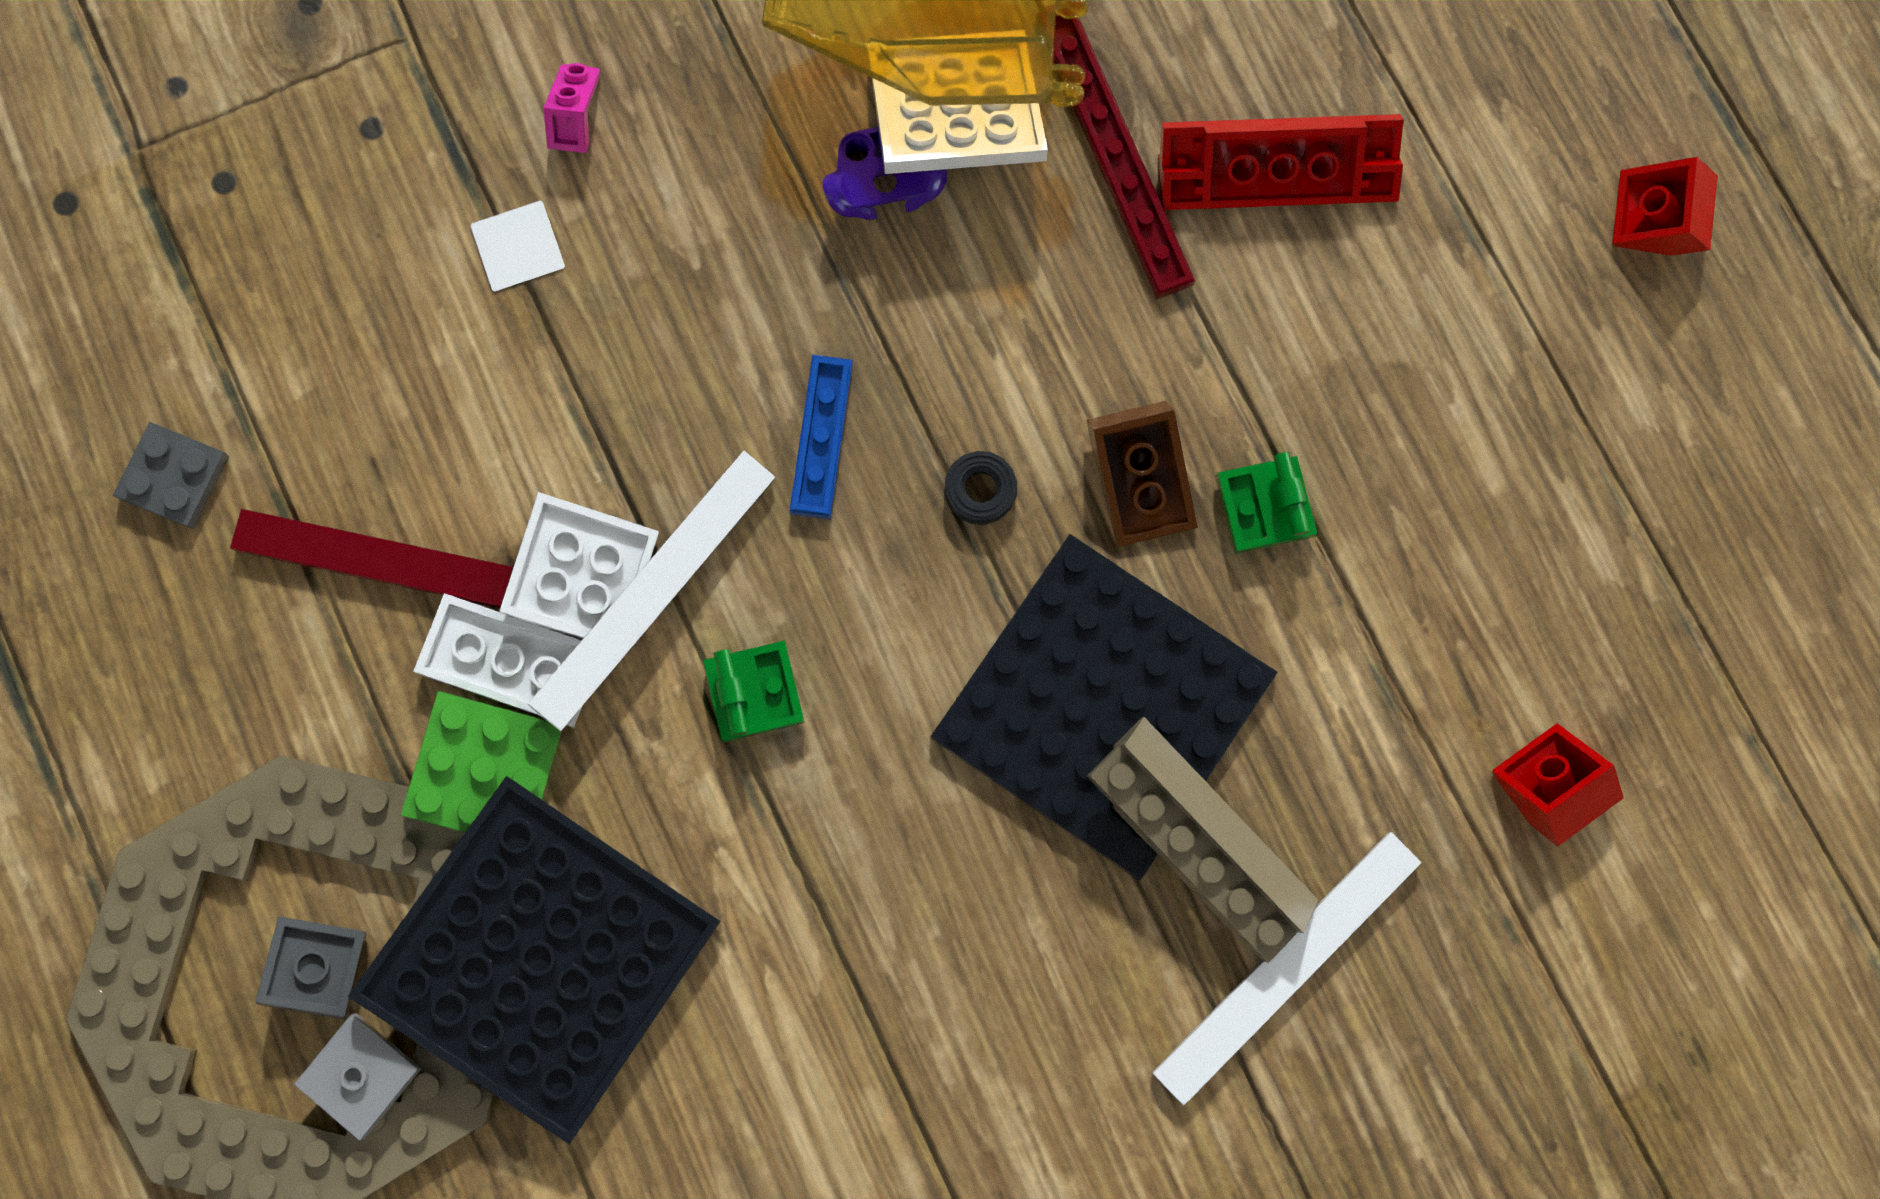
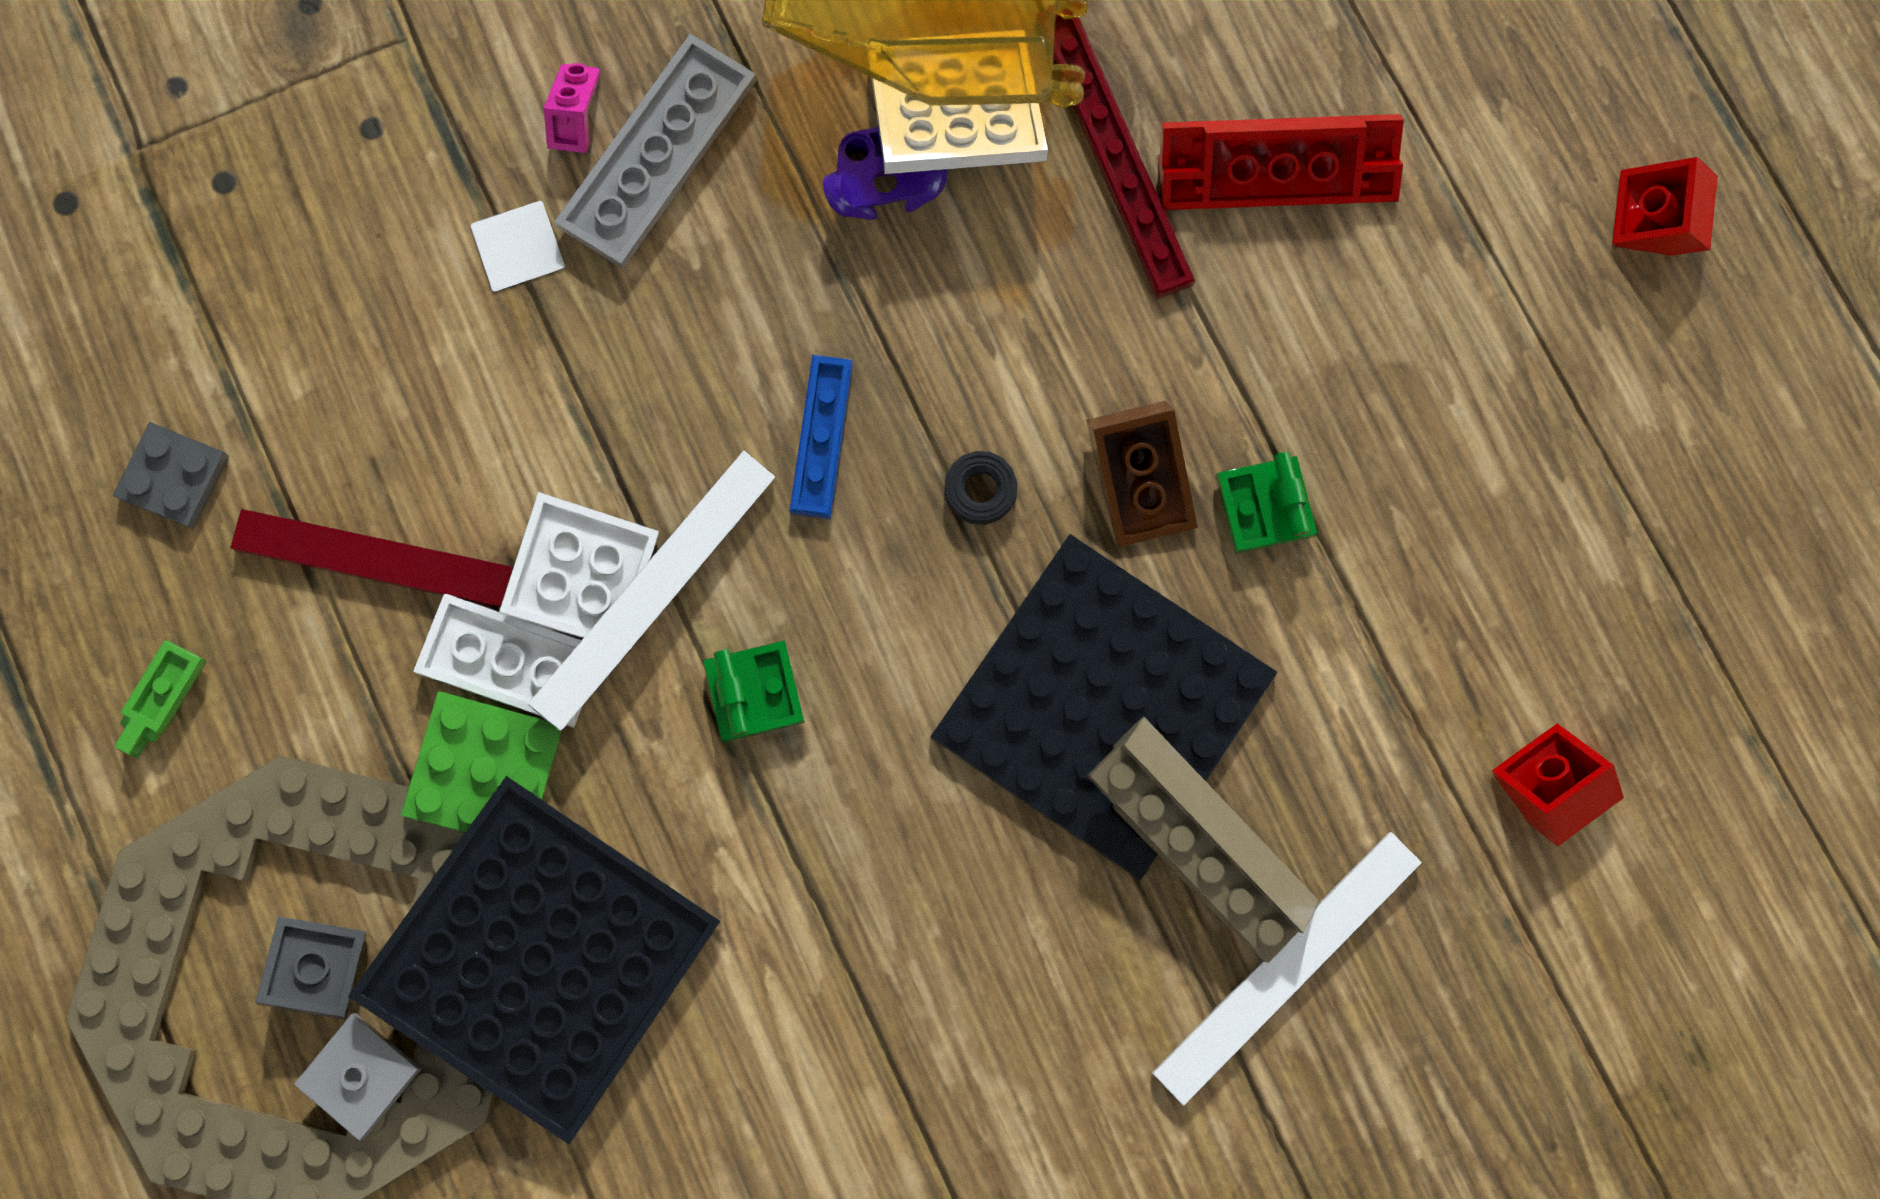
(157, 697): none -> bright green hinge
(656, 151): none -> light grey plate

